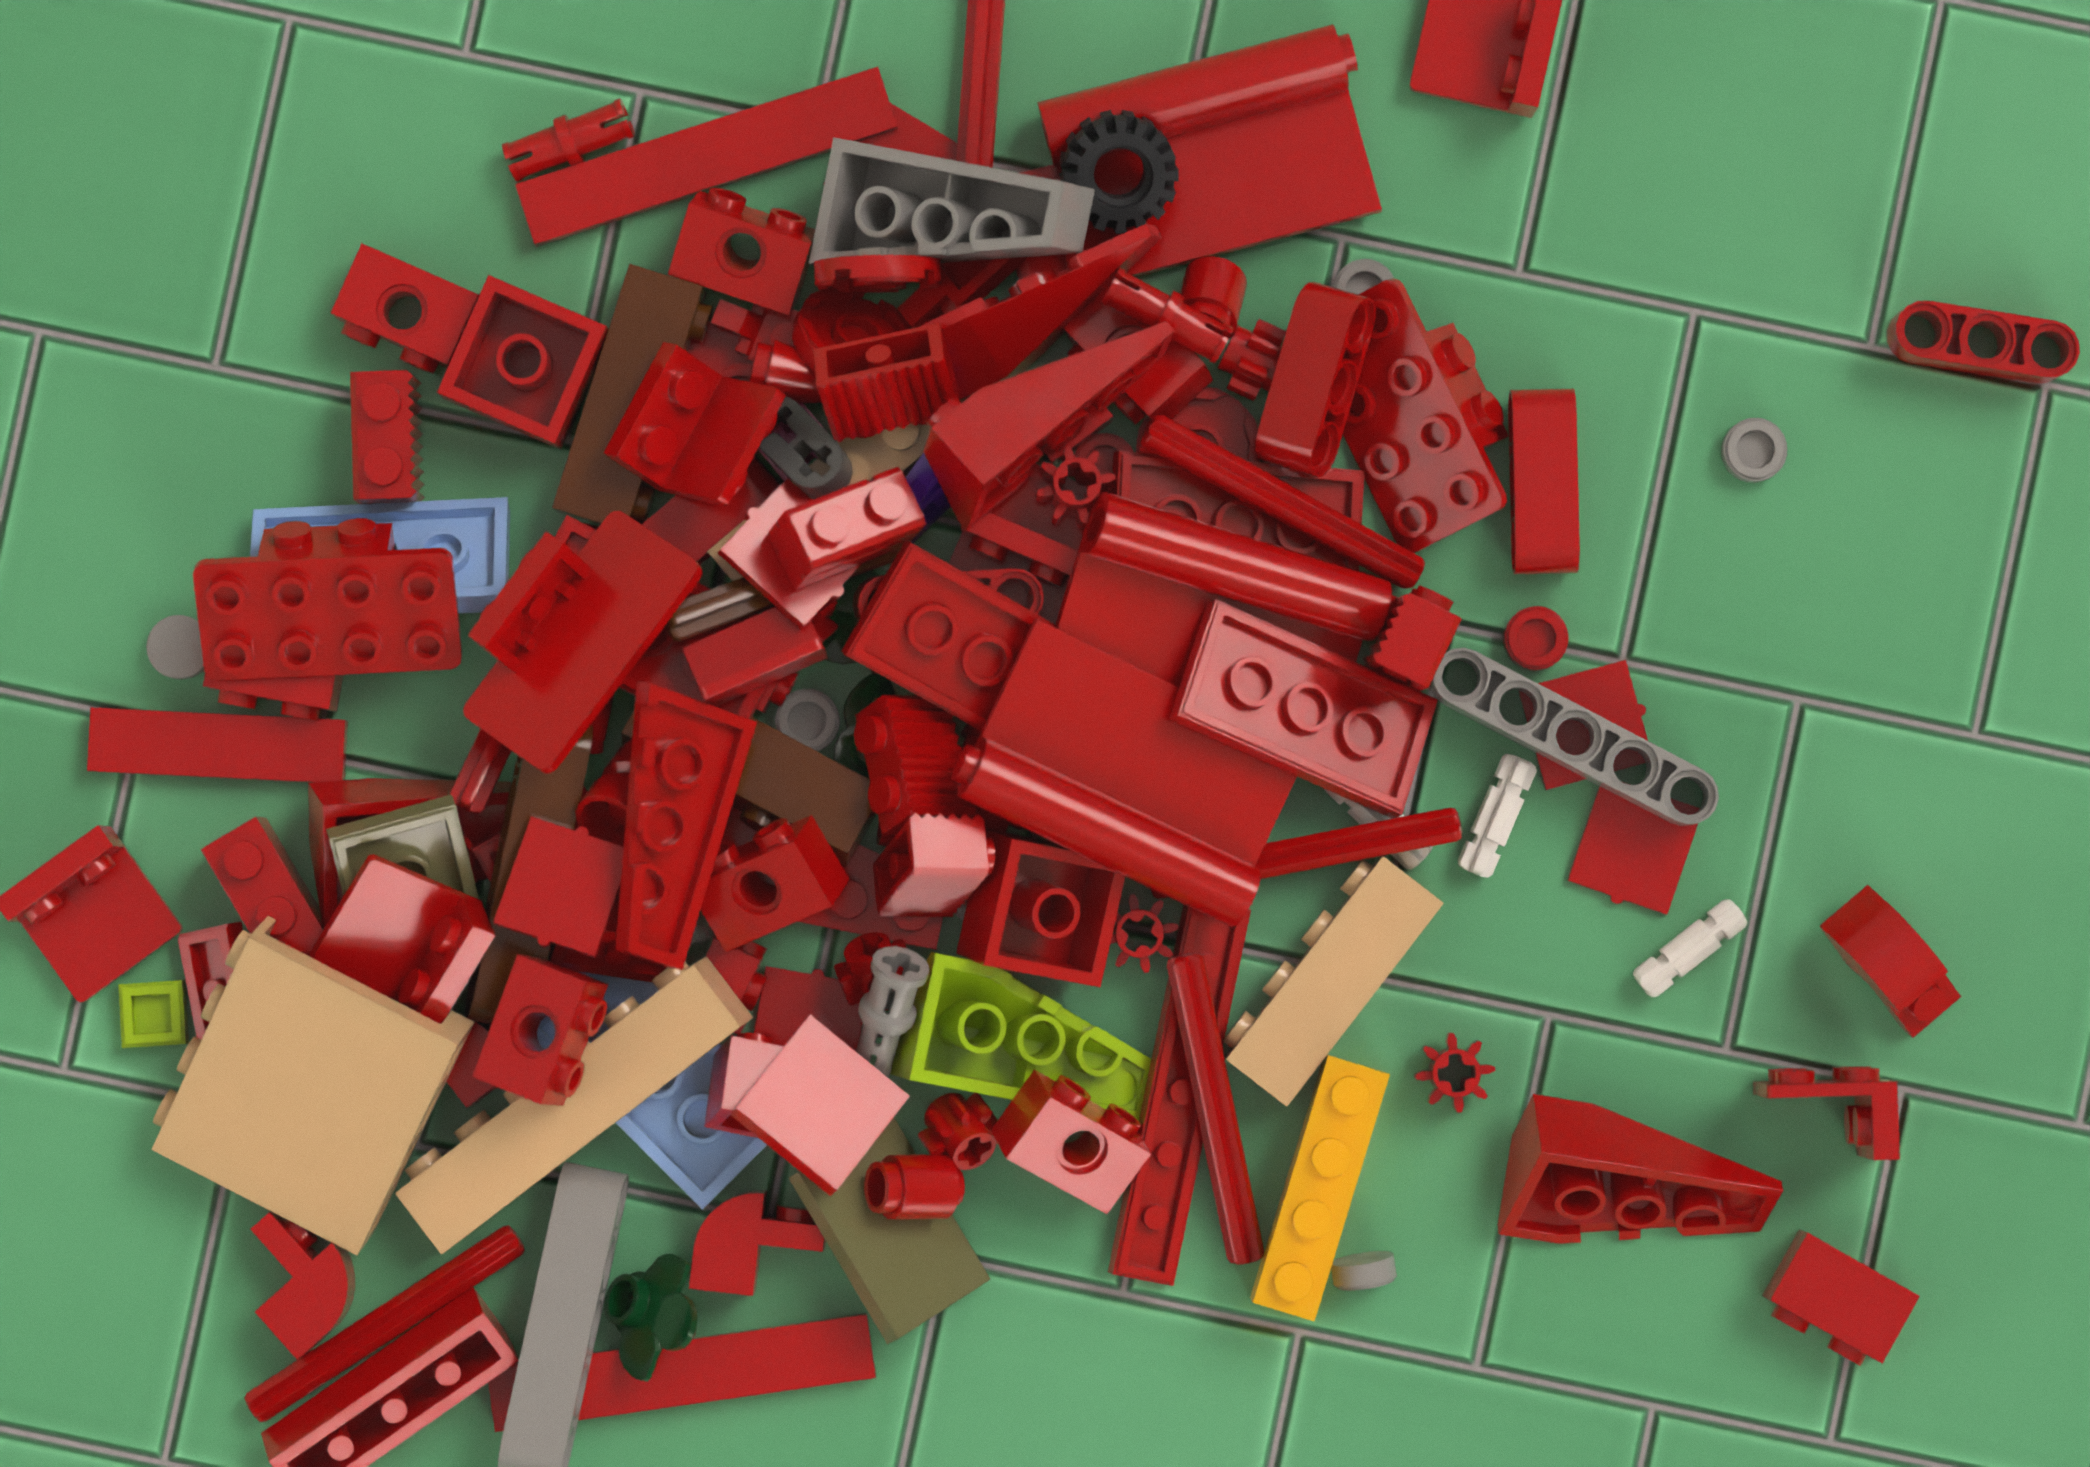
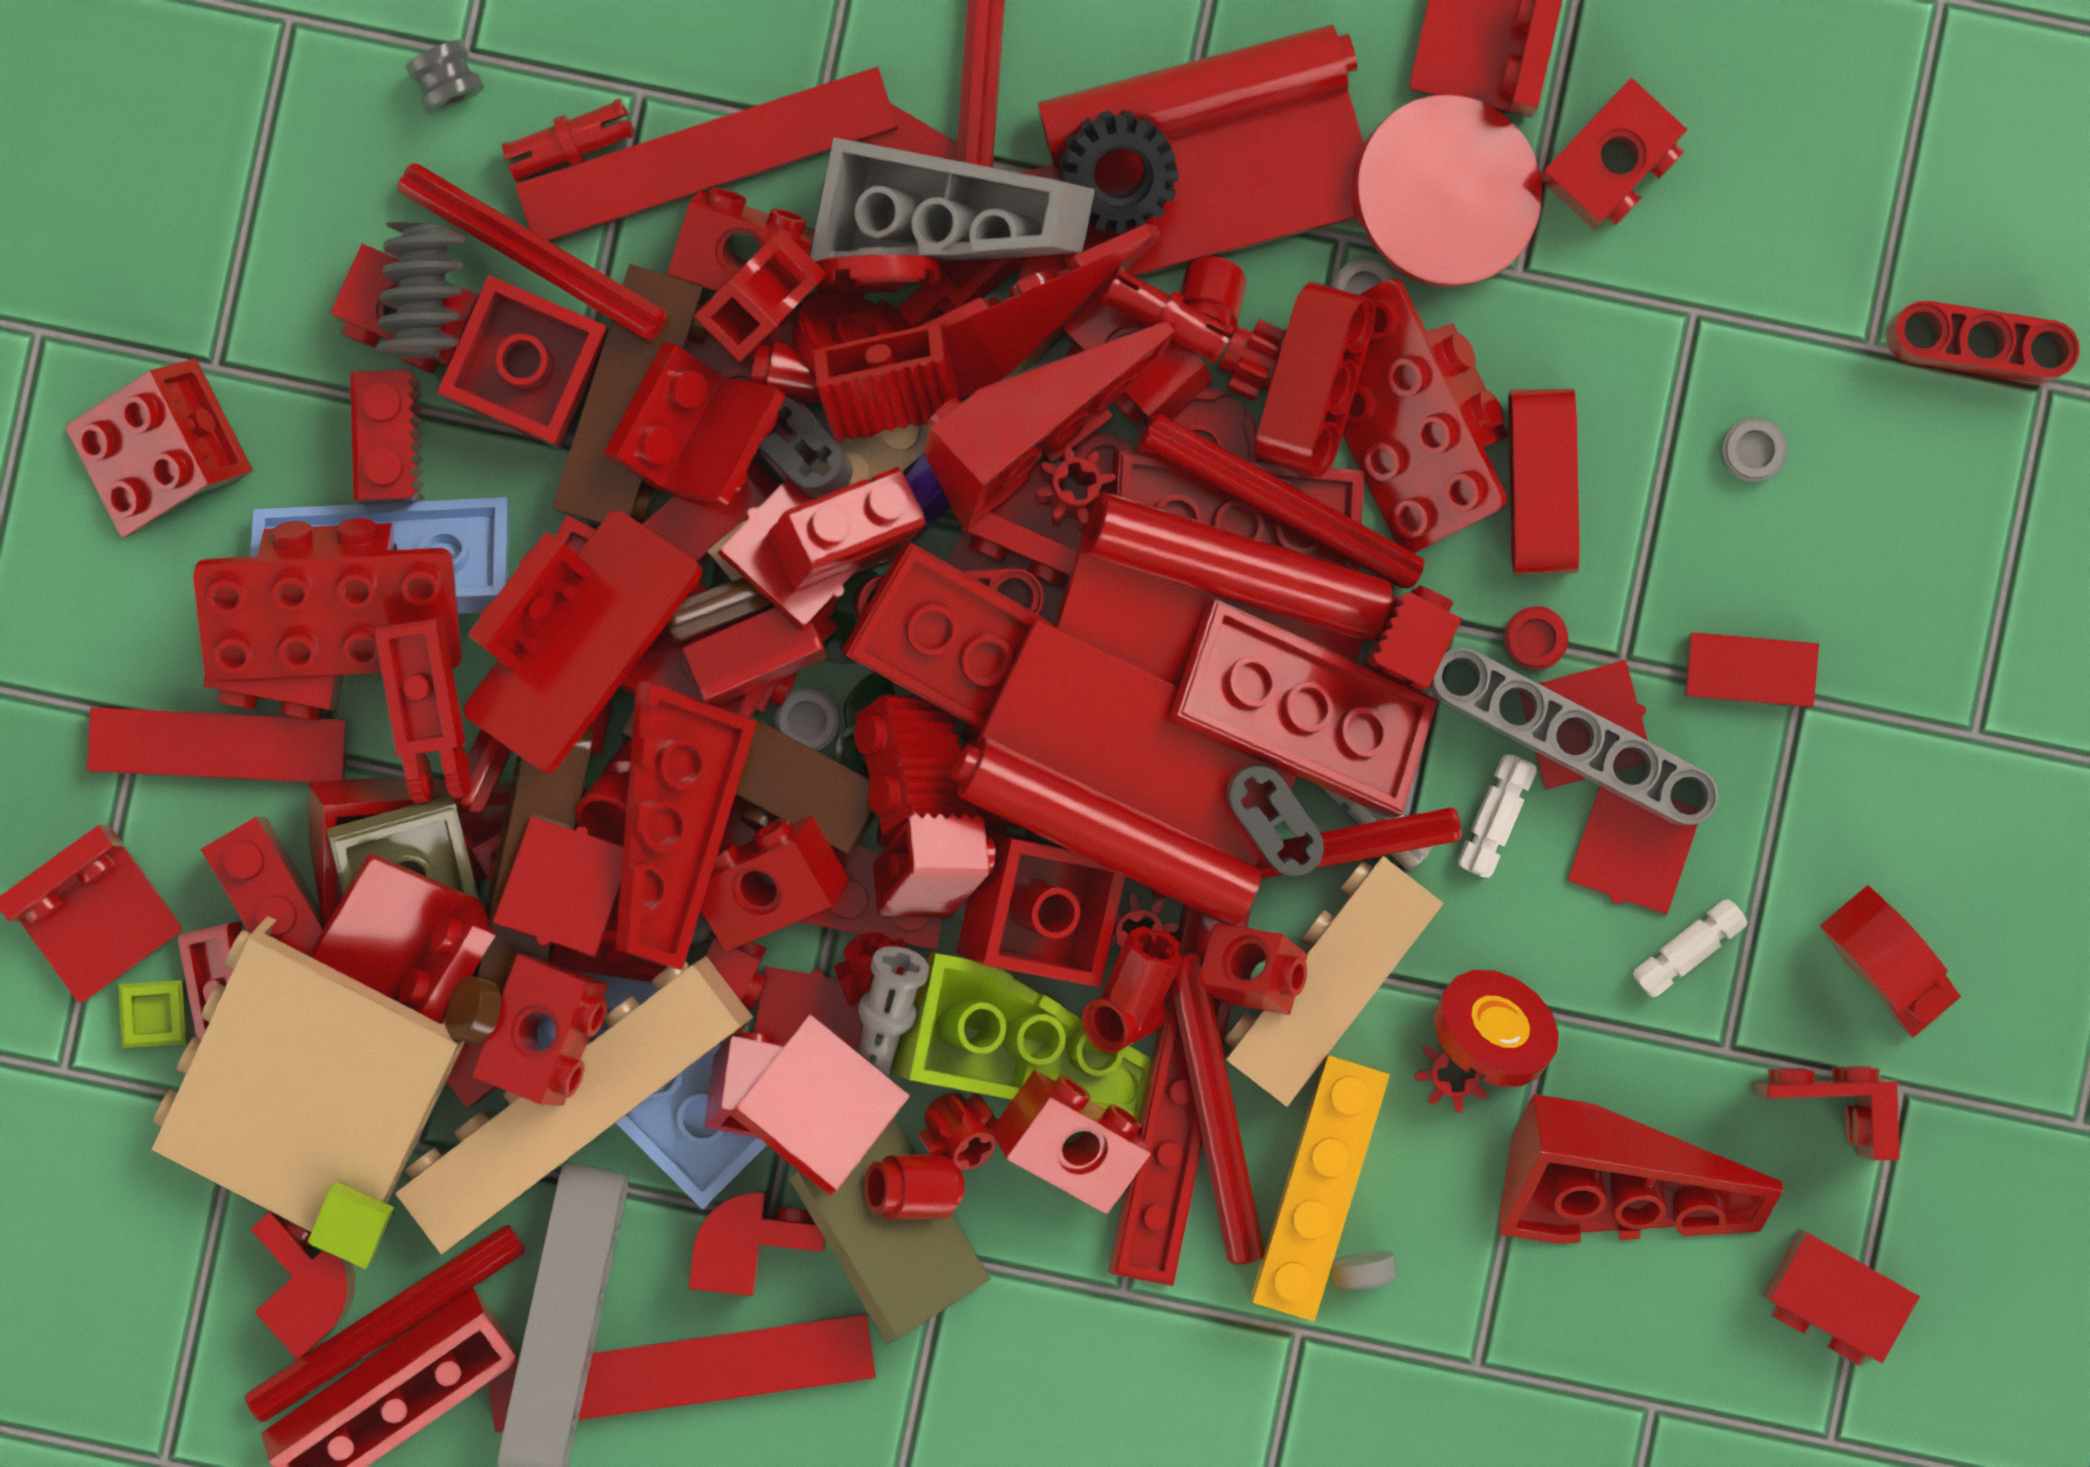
(157, 445): none -> red bracket
(176, 647): light grey tile -> none
(350, 1225): none -> lime tile
(420, 290): none -> dark grey piece
(423, 705): none -> red hinge
(444, 76): none -> dark grey wheel
(473, 1010): none -> reddish brown tile
(532, 252): none -> red axle
(651, 1314): dark green plate -> none
(760, 295): none -> red brick
(1135, 992): none -> red piece
(1234, 955): none -> red brick
(1286, 810): none -> dark grey beam
(1447, 191): none -> tile
(1496, 1027): none -> red tile
(1628, 119): none -> red brick
(1751, 669): none -> red tile

